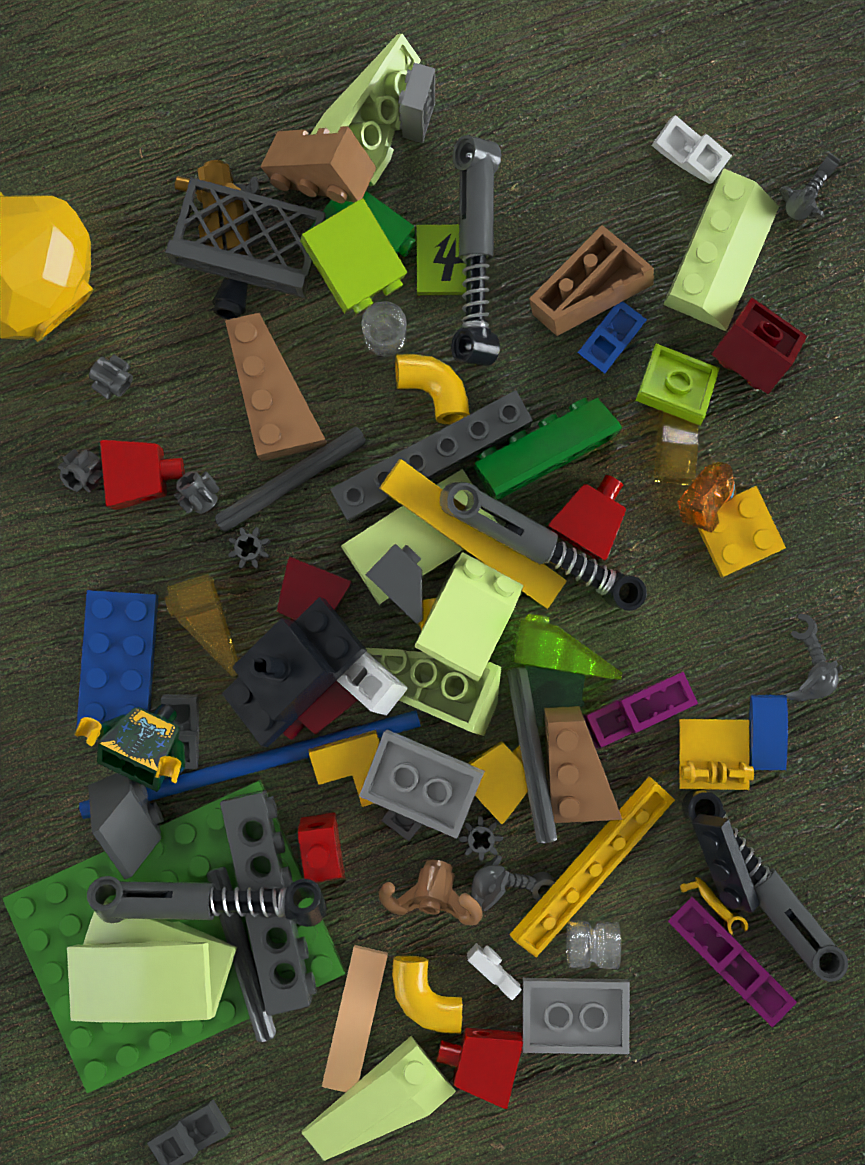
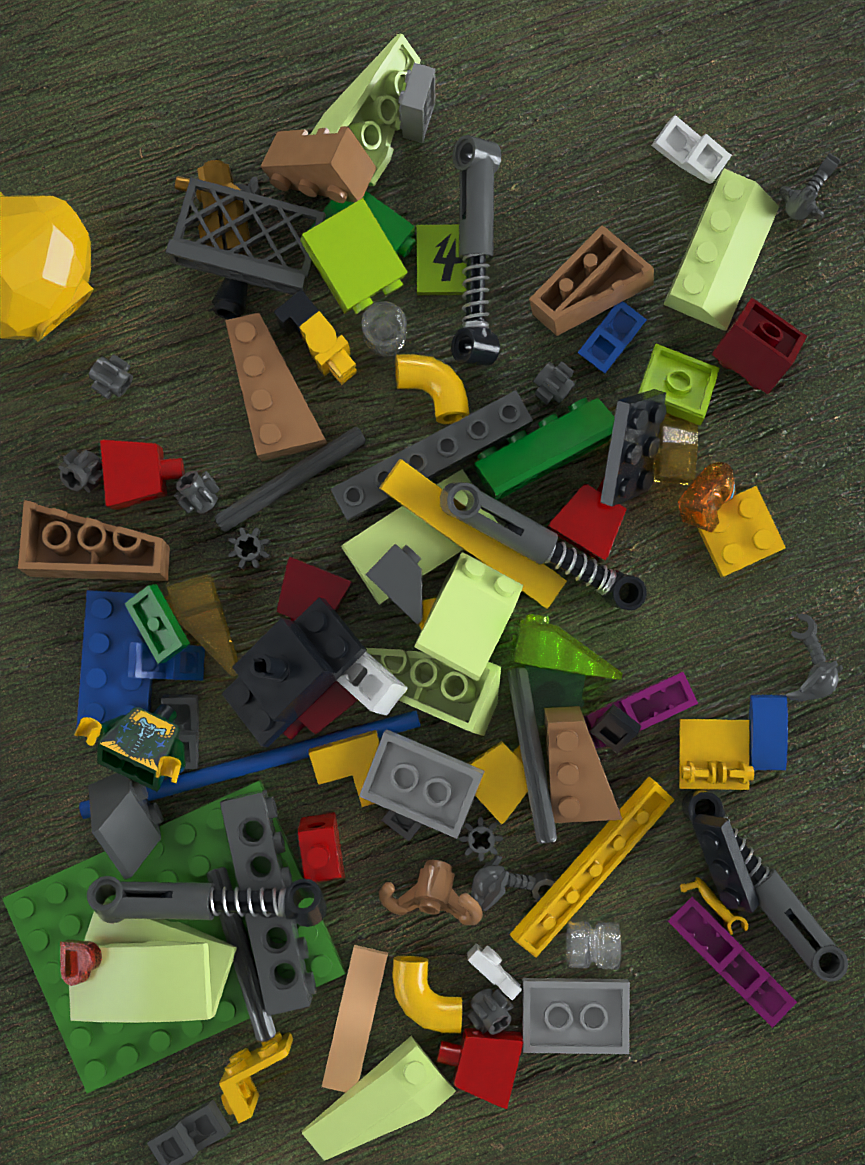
(78, 960): none -> clear red tile
(85, 548): none -> medium nougat wedge
(157, 623): none -> green plate
(183, 666): none -> blue slope
(238, 1088): none -> yellow bracket
(325, 348): none -> yellow hips
(490, 1011): none -> dark grey gear
(554, 382): none -> dark grey gear
(615, 728): none -> black plate
(633, 446): none -> black plate

